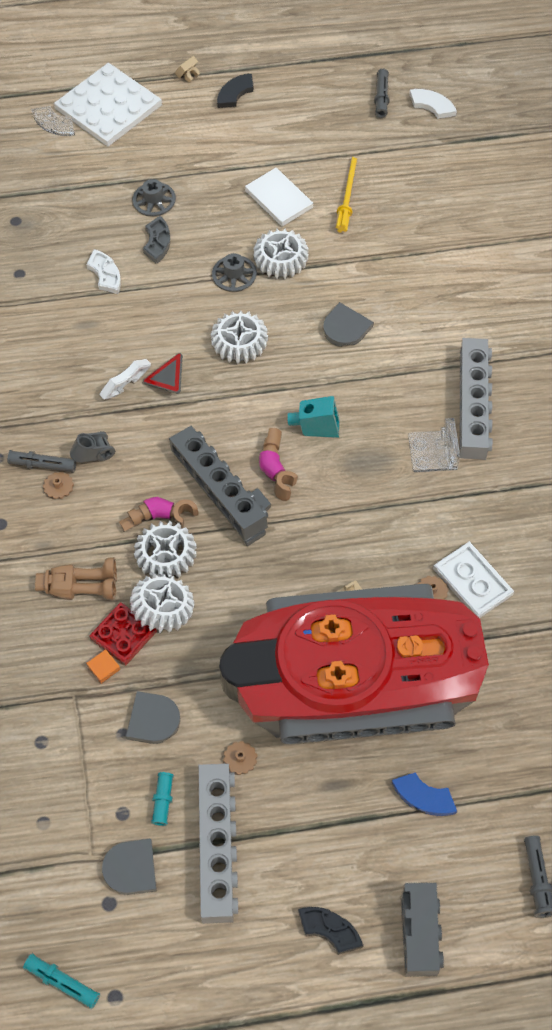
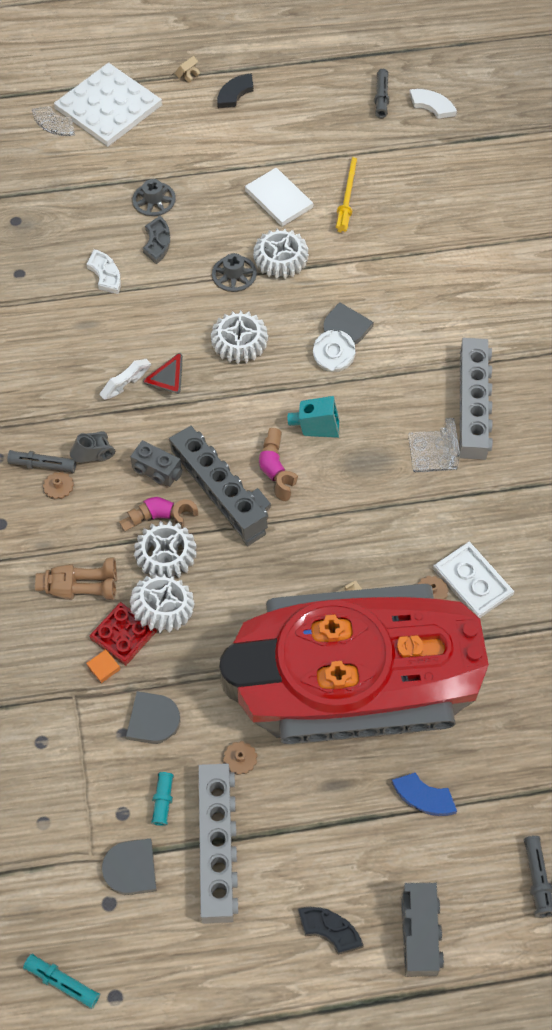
(156, 463): none -> dark grey brick
(334, 351): none -> white tile

